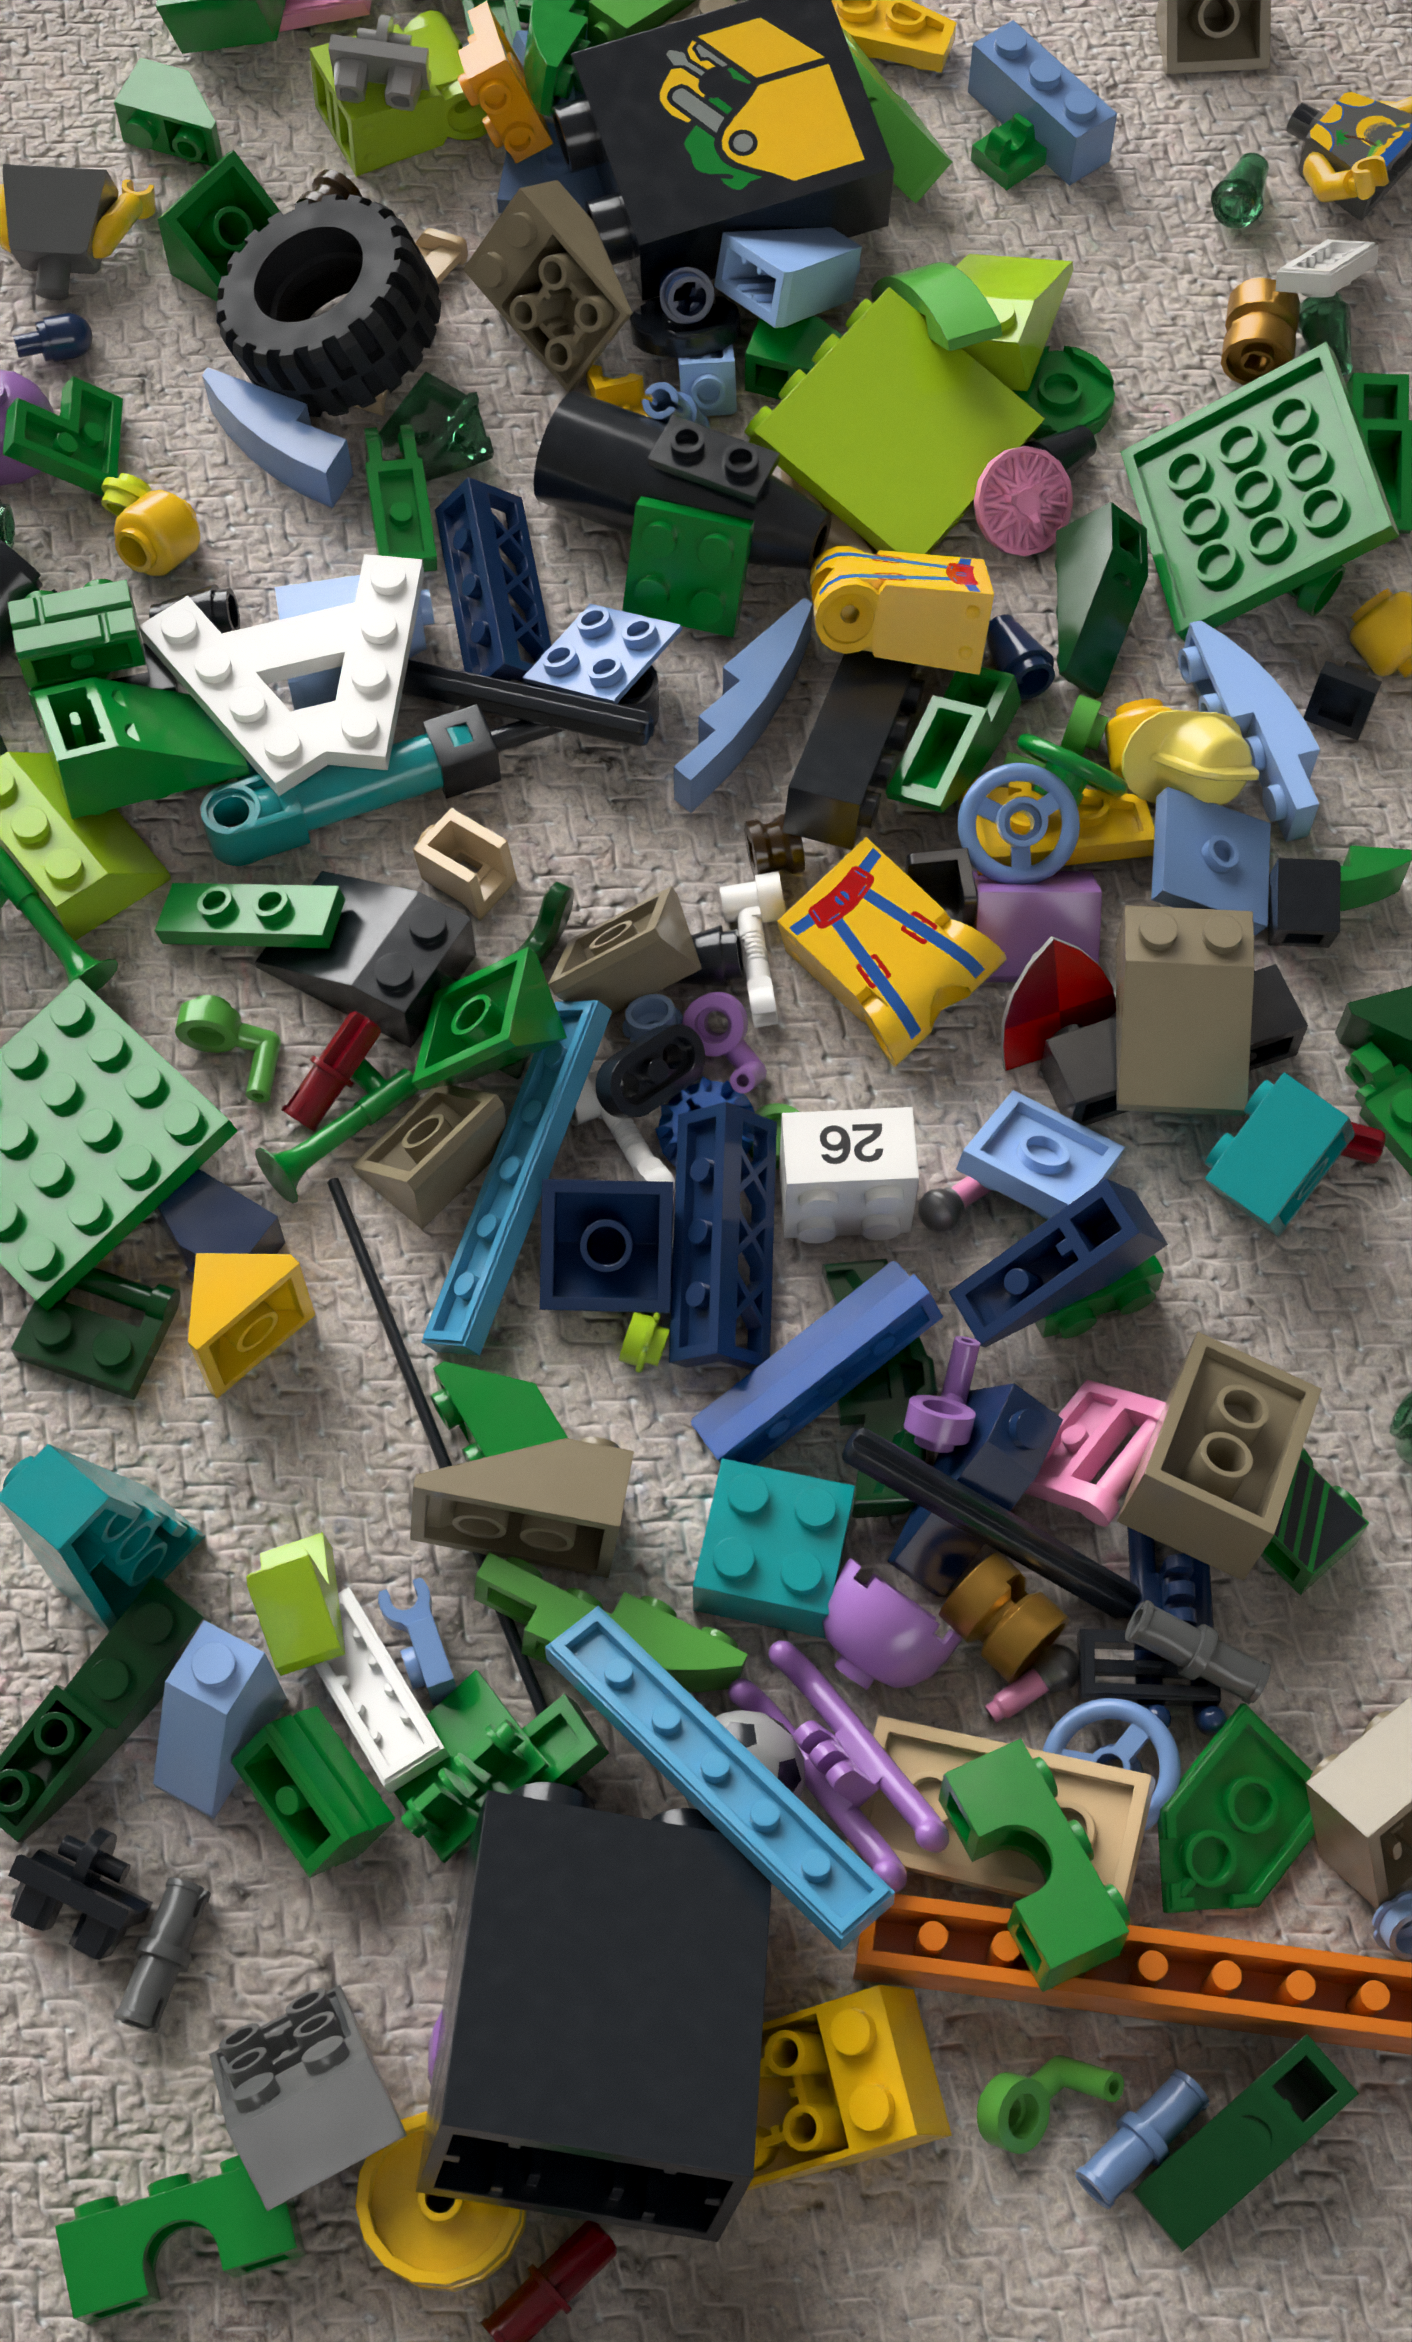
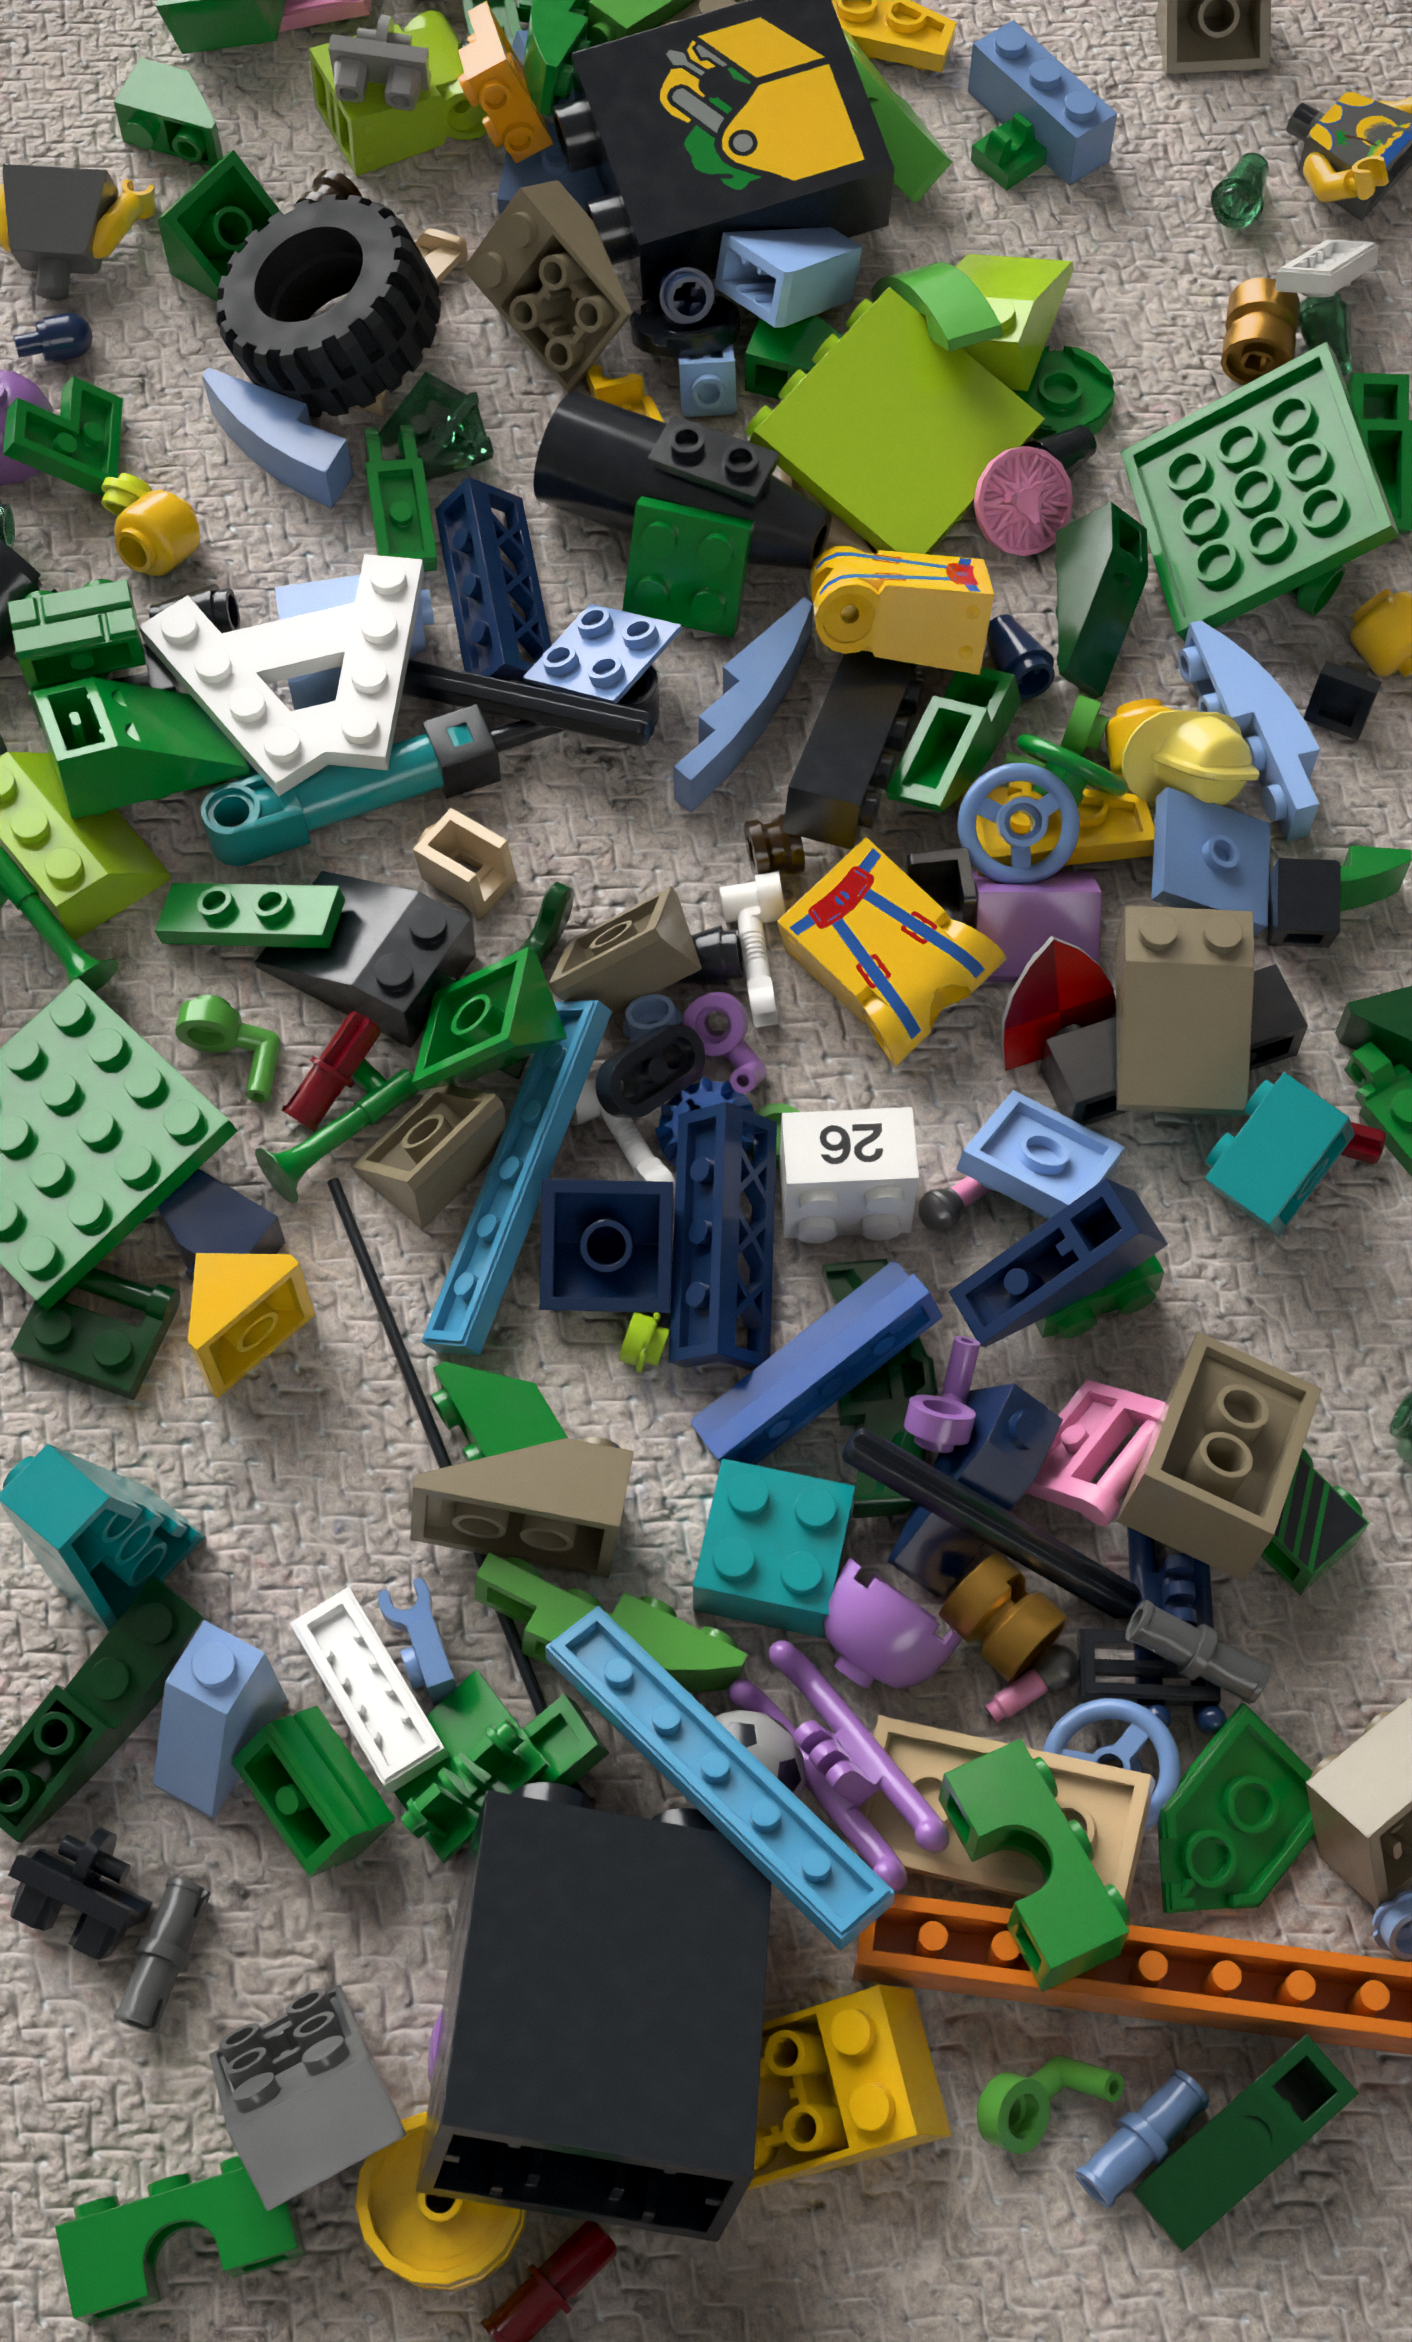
(298, 1603): lime slope -> none
(670, 402): medium blue pin -> none

